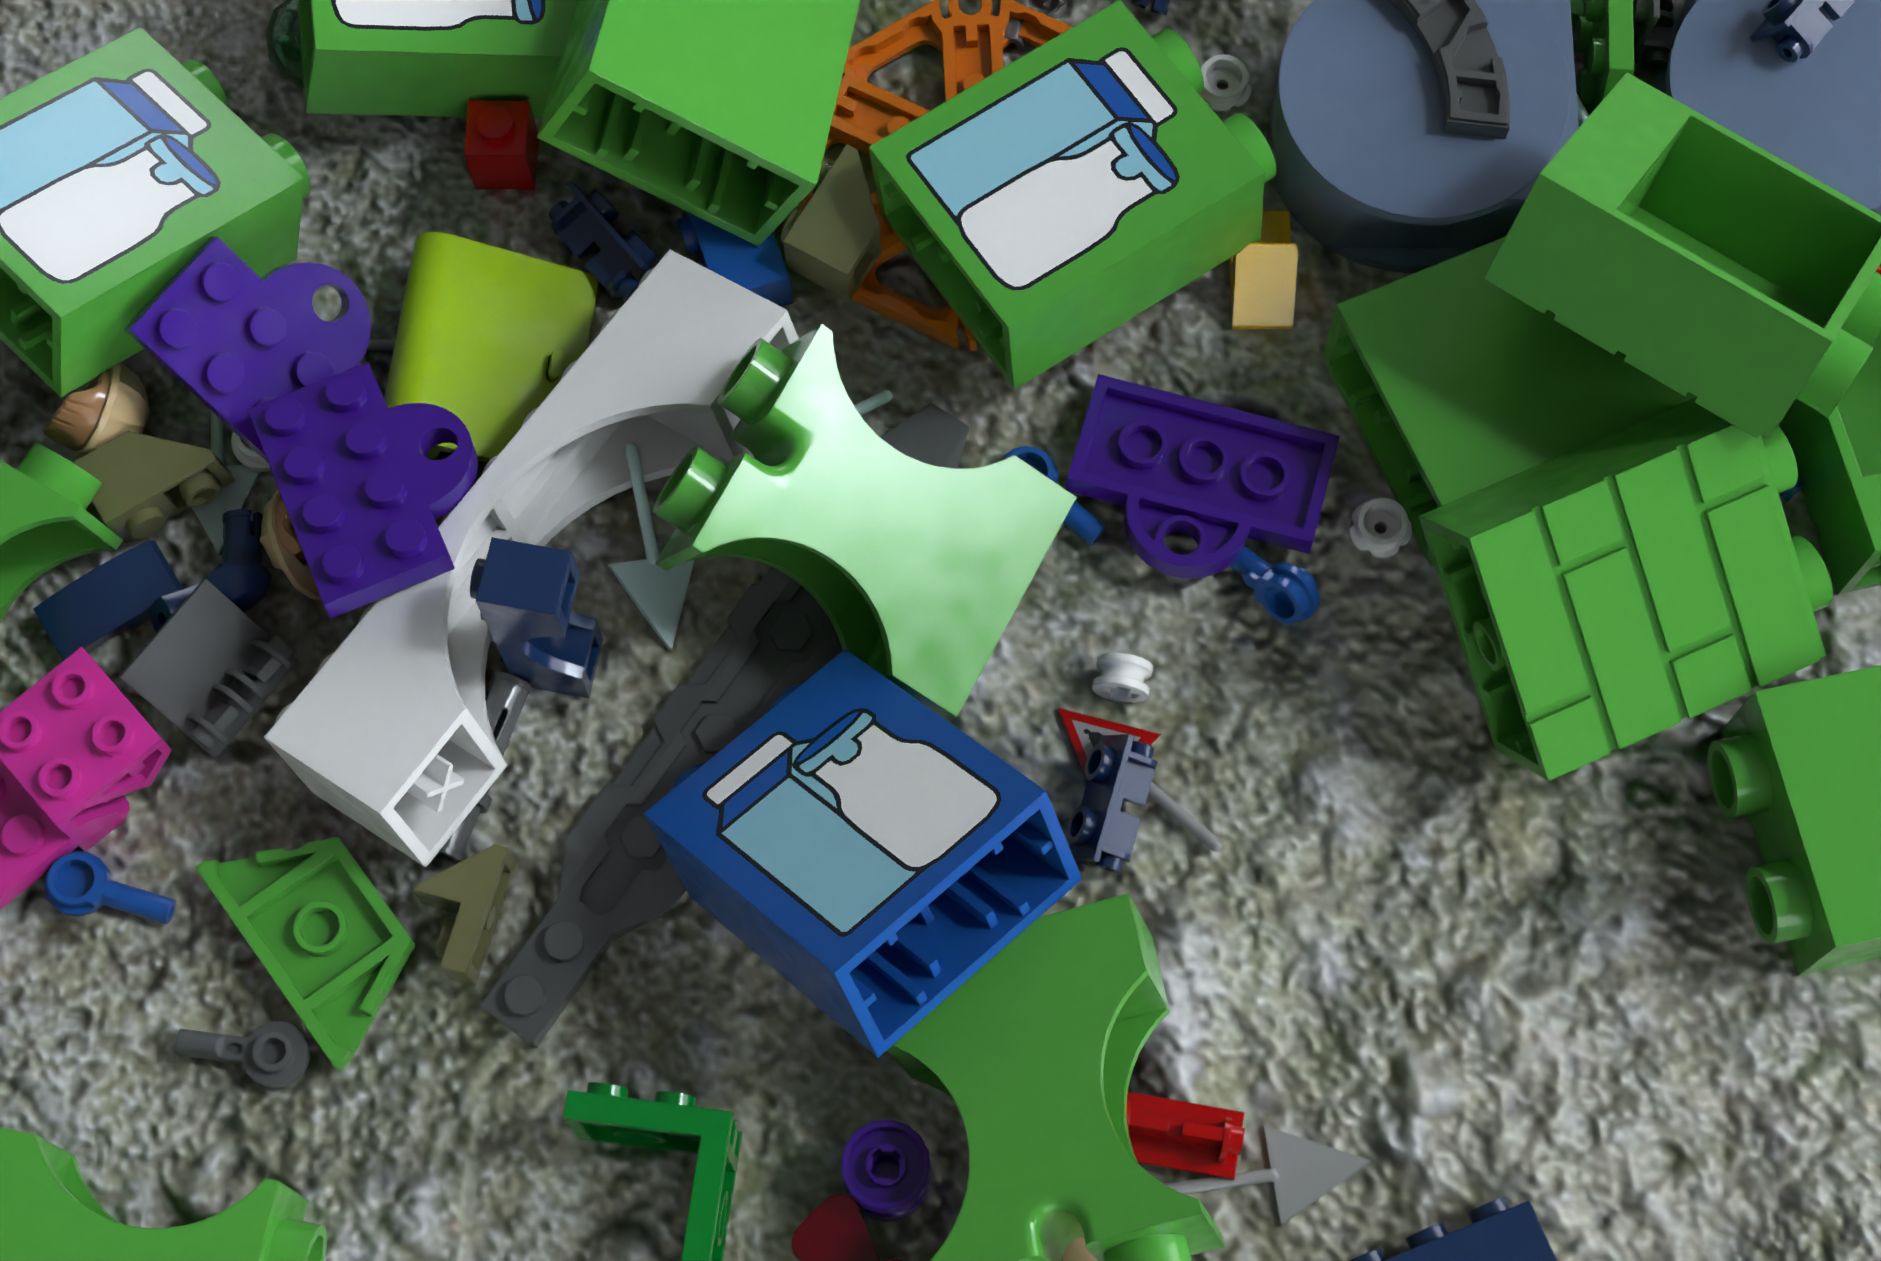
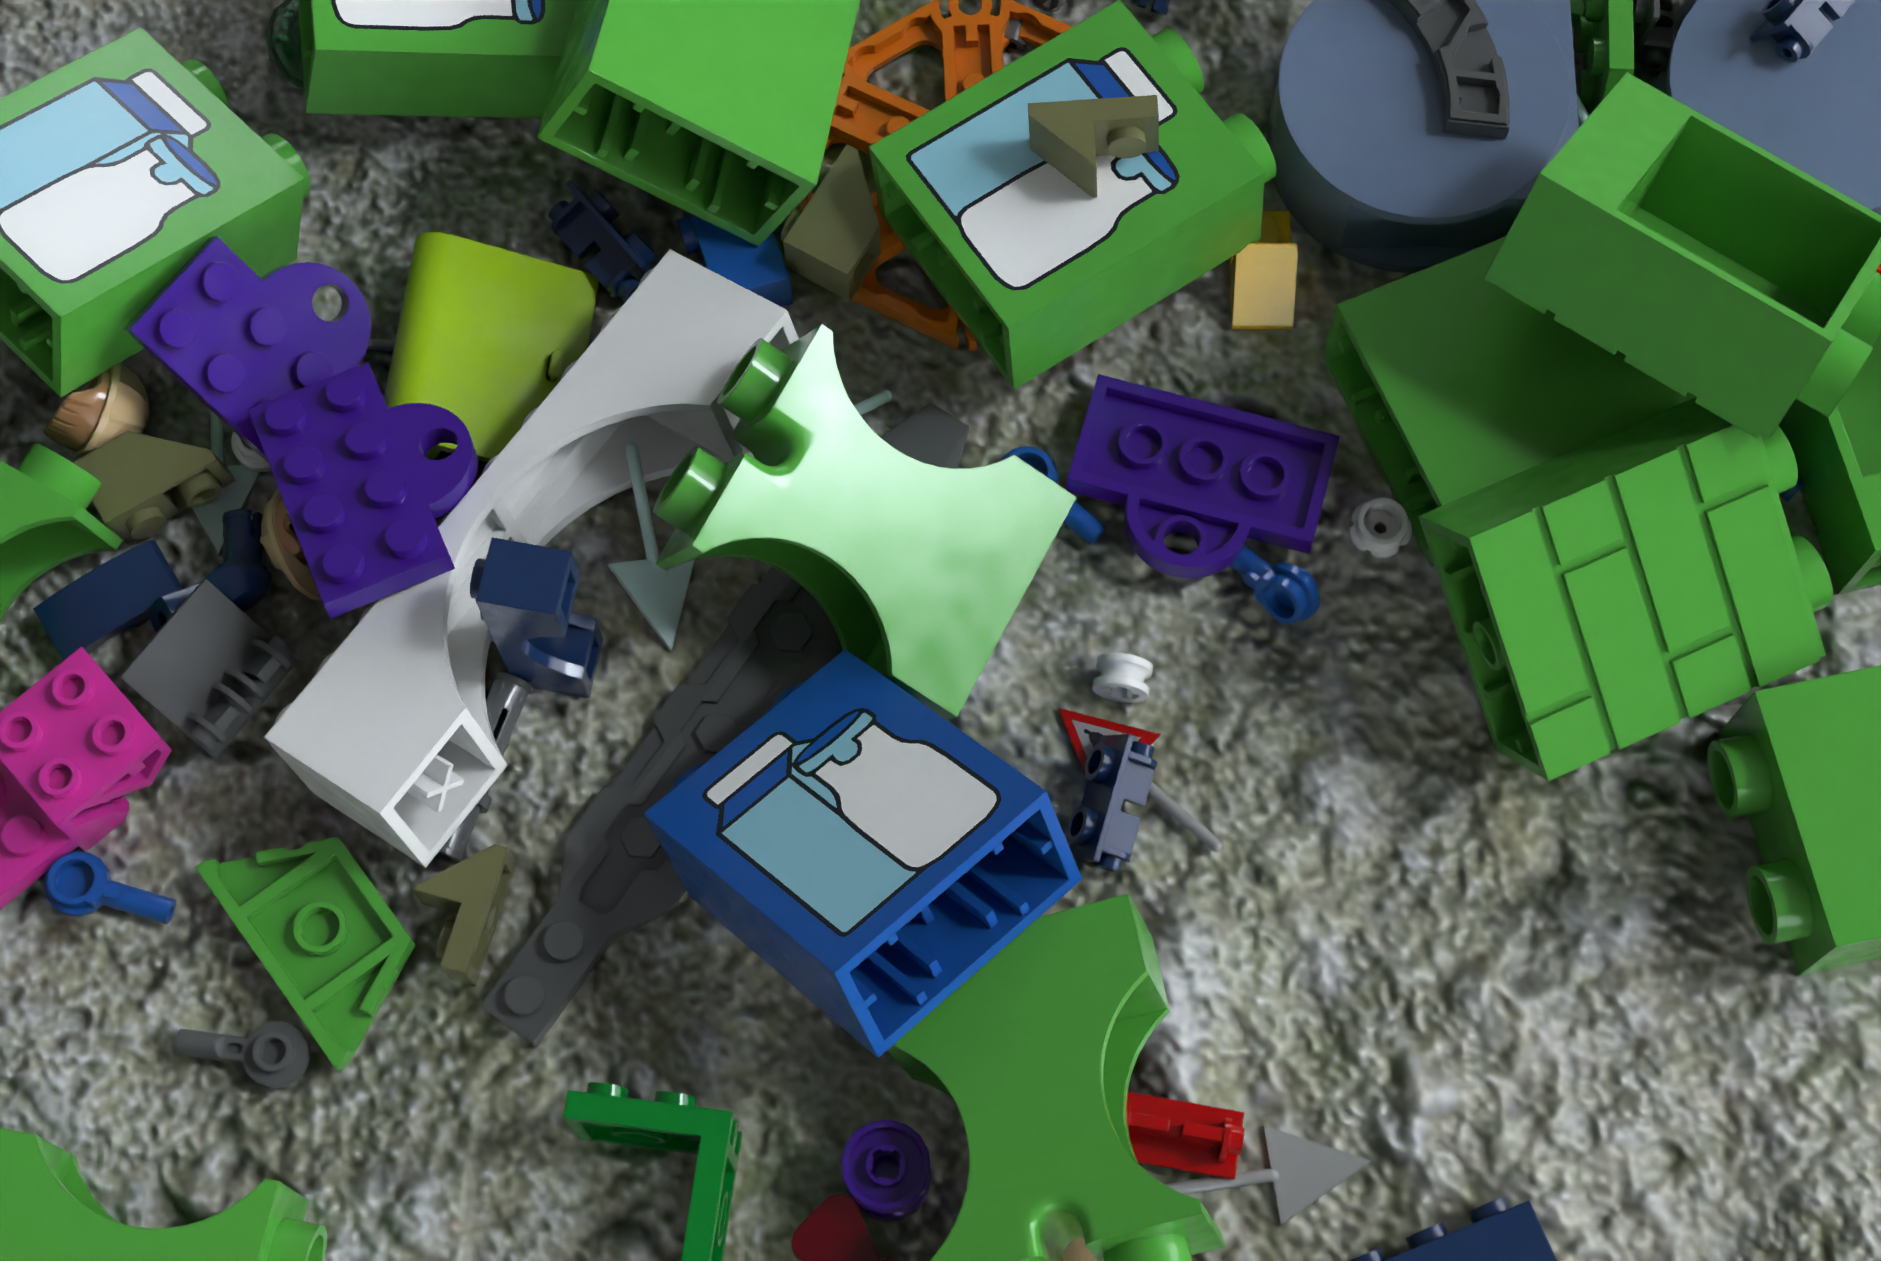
(501, 144): red brick -> none
(1079, 130): none -> olive slope
(1225, 70): white plate -> none

